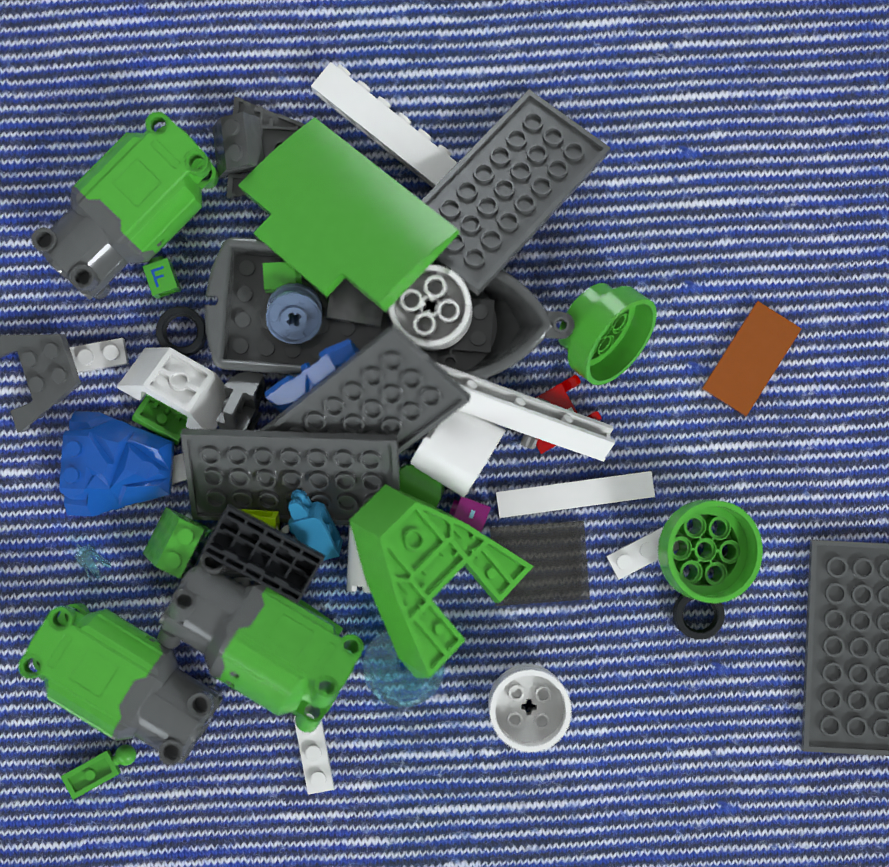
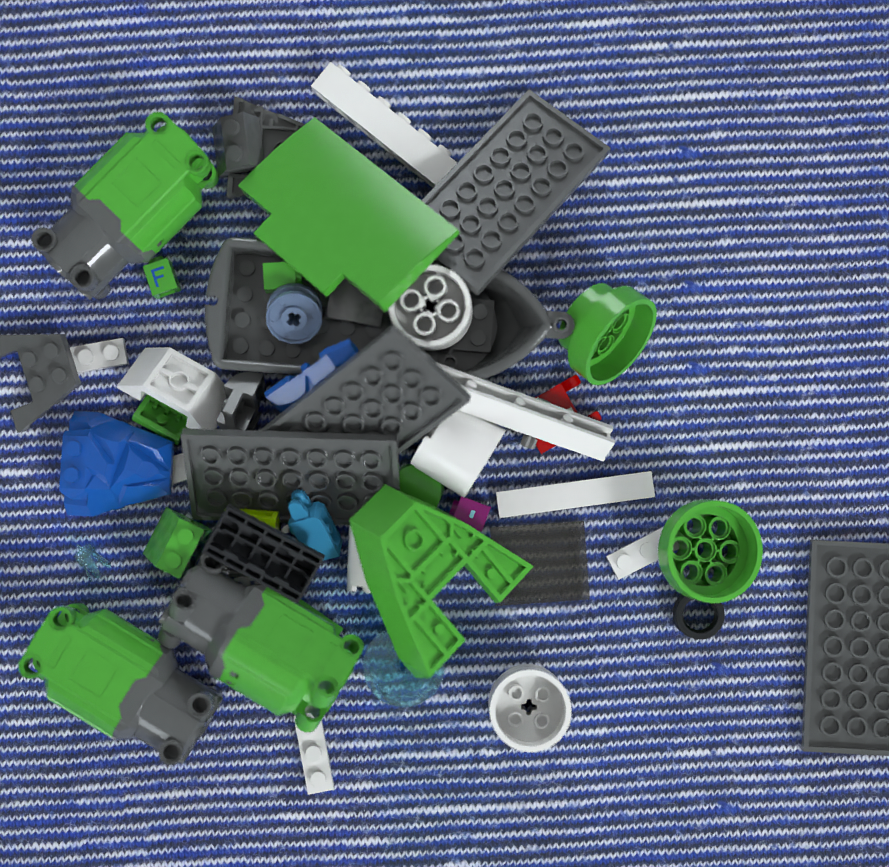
(97, 770): bright green plate -> none
(181, 311): black tyre -> none
(751, 358): dark orange tile -> none

